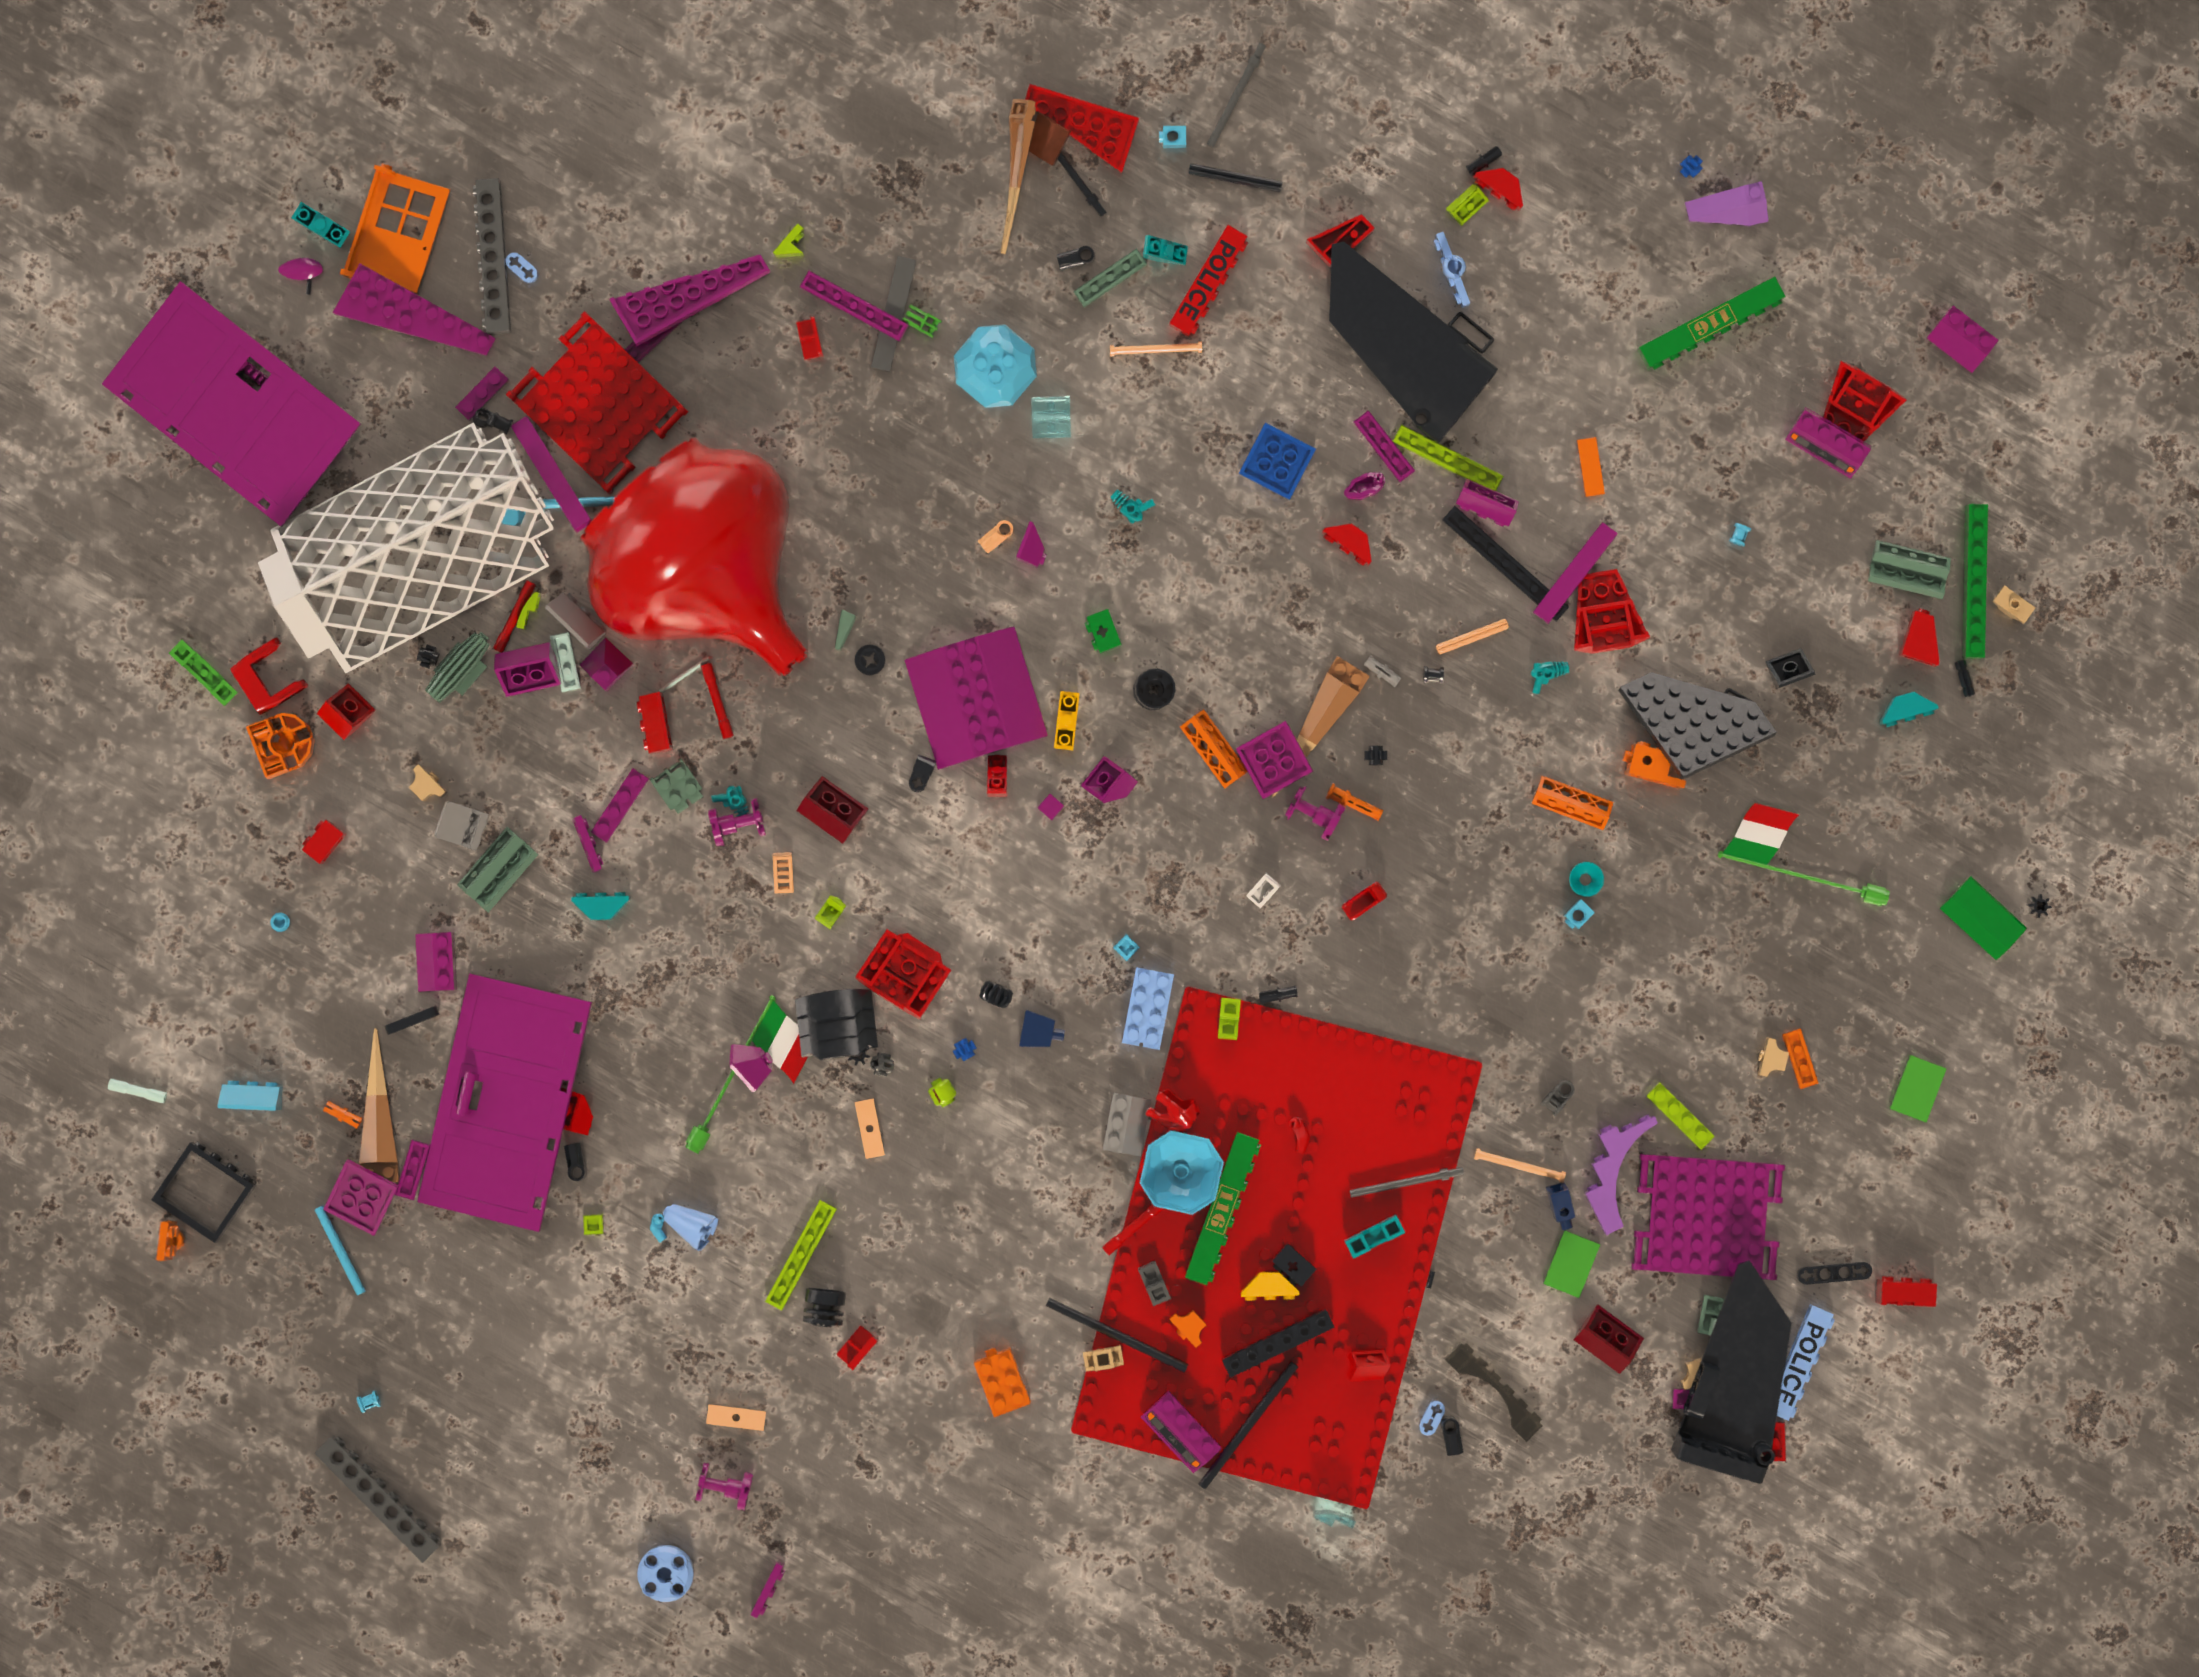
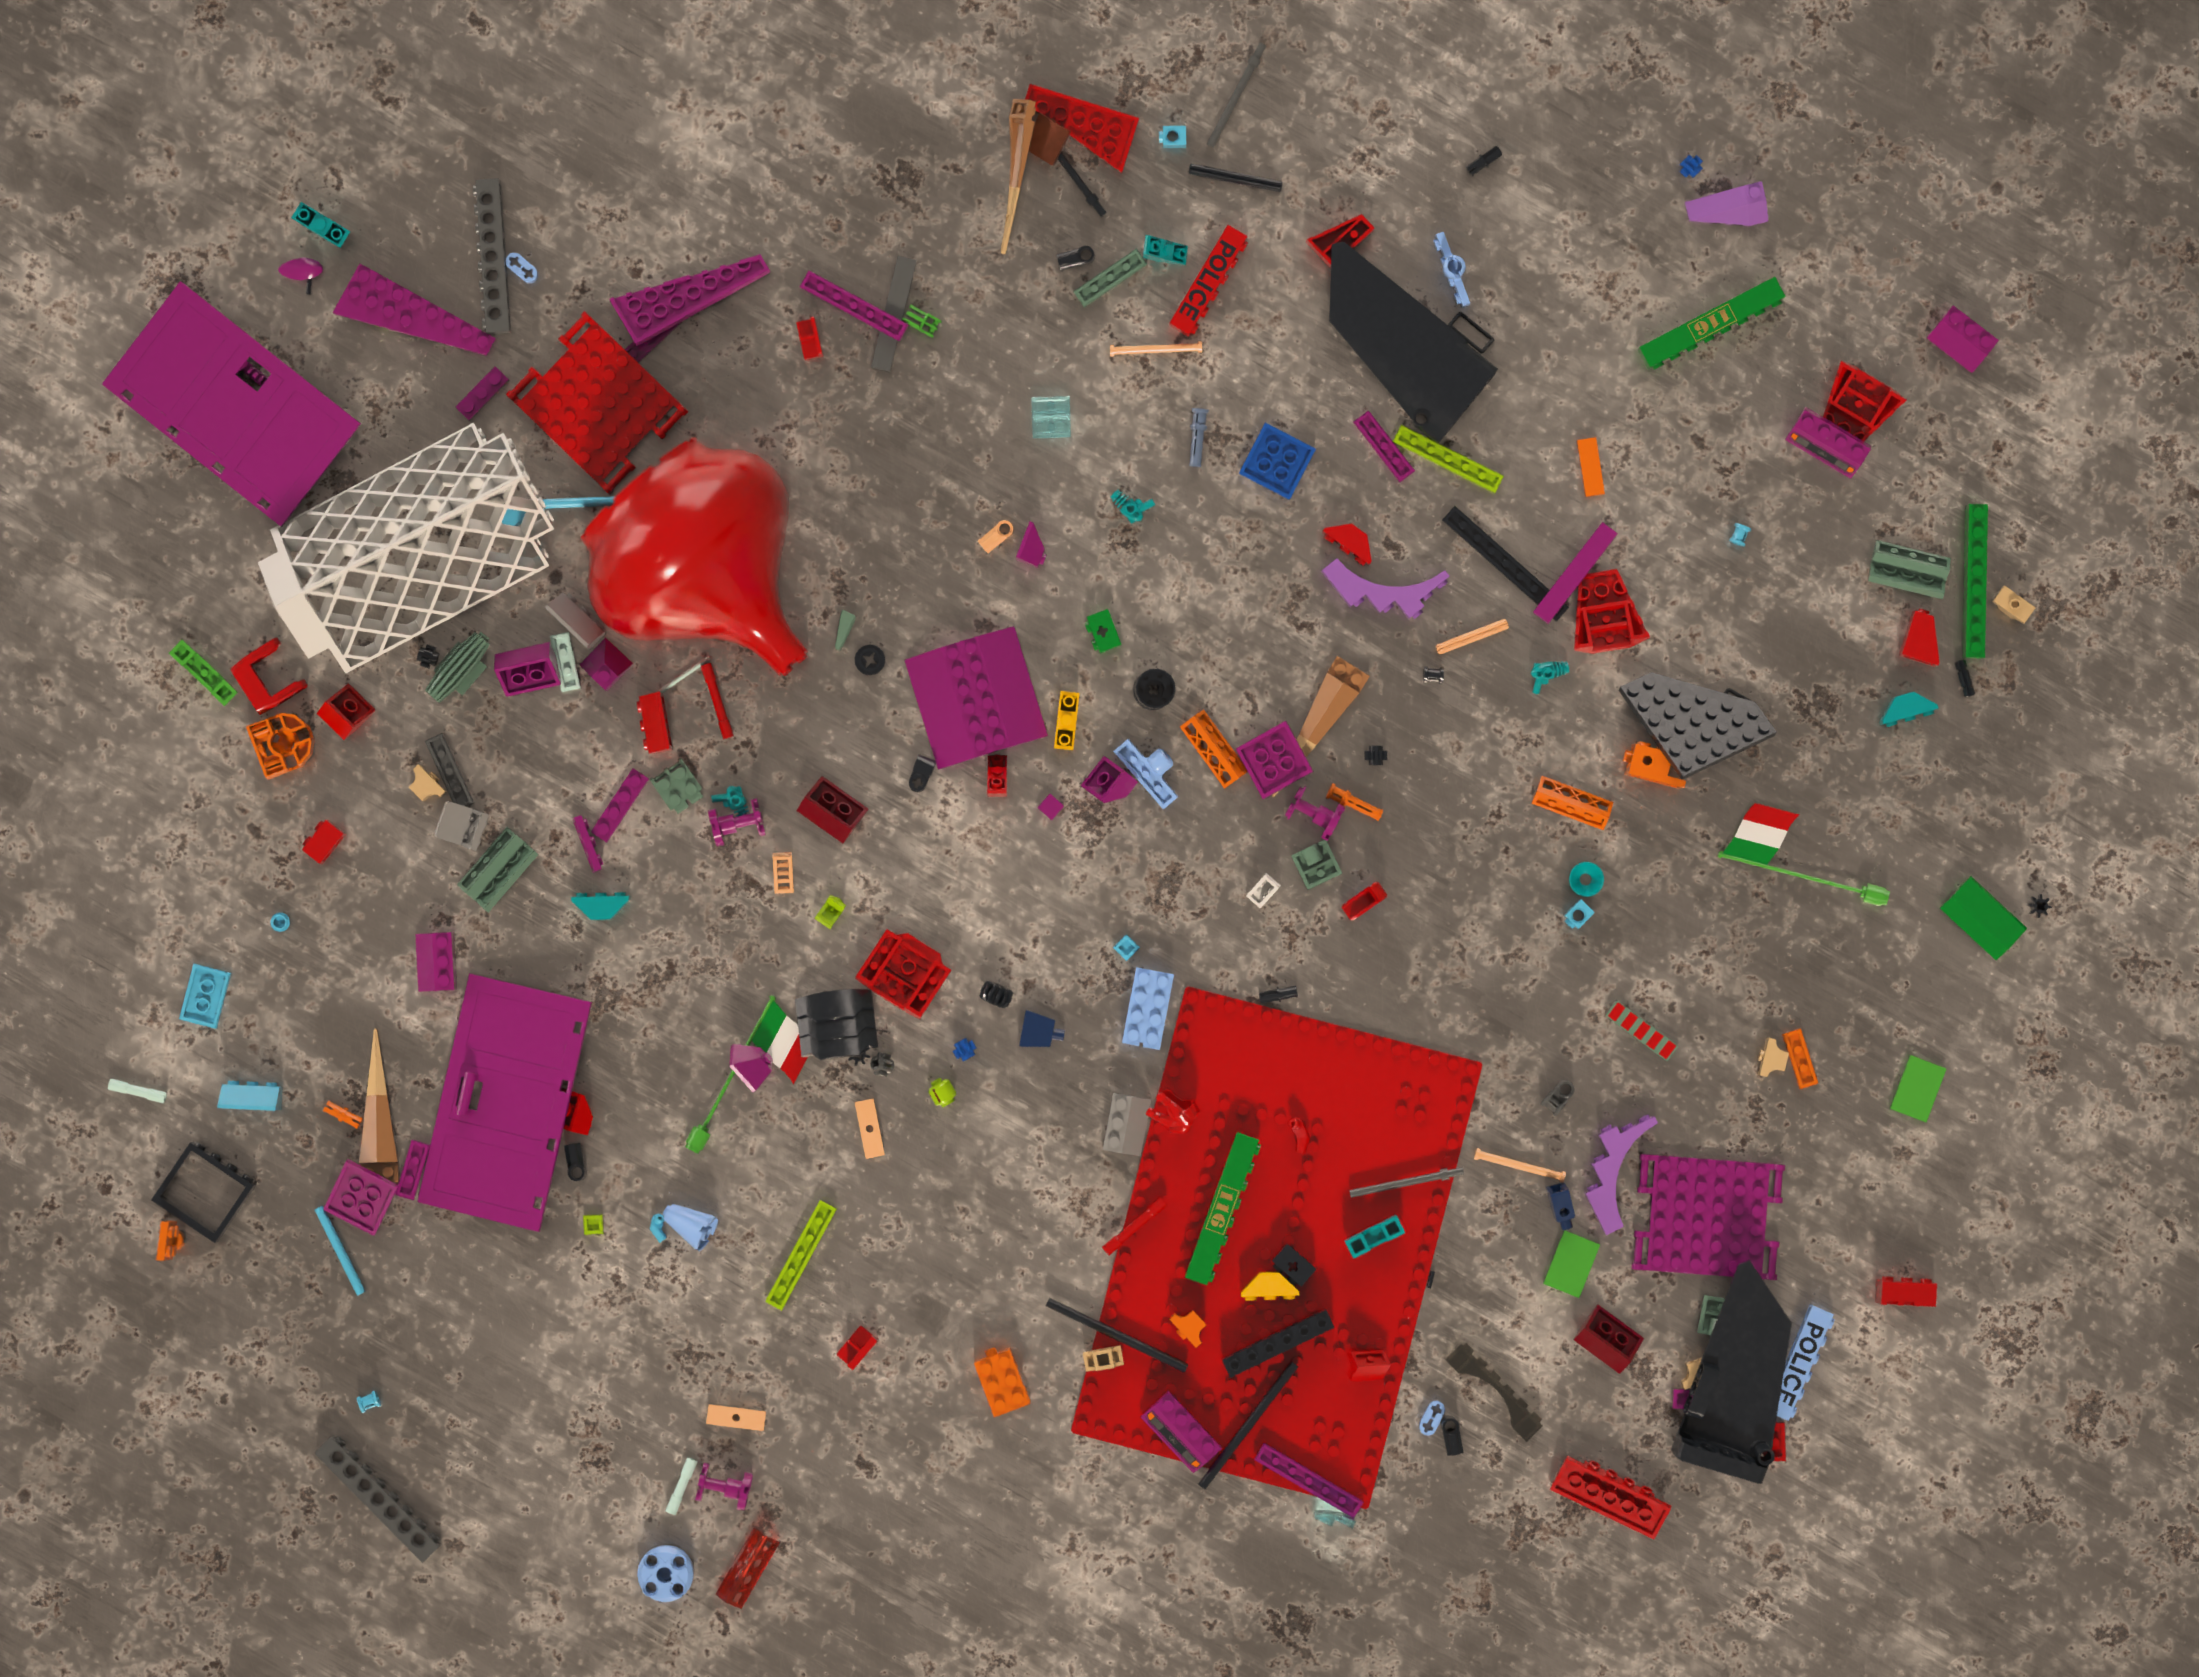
(205, 996): none -> medium azure tile
(391, 253): orange door -> none
(412, 1020): black beam -> none
(449, 770): none -> dark grey tile
(492, 420): black connector -> none
(504, 636): red piece -> none
(531, 605): lime slope -> none
(551, 474): magenta tile -> none
(676, 1497): none -> light aqua piece
(744, 1567): none -> clear red fence
(768, 1590): magenta plate -> none
(786, 247): lime slope -> none
(824, 1307): black wheel -> none
(995, 366): medium azure rock -> none
(1149, 771): none -> light blue plate
(1154, 1283): dark grey slope -> none
(1181, 1172): medium azure rock -> none
(1198, 427): none -> sand blue pin
(1229, 1018): lime slope -> none
(1308, 1480): none -> magenta tile
(1316, 864): none -> sand green plate
(1365, 486): magenta arm -> none
(1393, 679): light grey pin -> none
(1407, 598): none -> medium lavender arch
(1467, 204): lime slope -> none
(1487, 503): magenta slope -> none
(1502, 185): red slope -> none
(1611, 1496): none -> red plate
(1641, 1030): none -> tile
(1680, 1116): lime plate -> none
(1789, 668): black slope -> none
(1834, 1273): black beam -> none

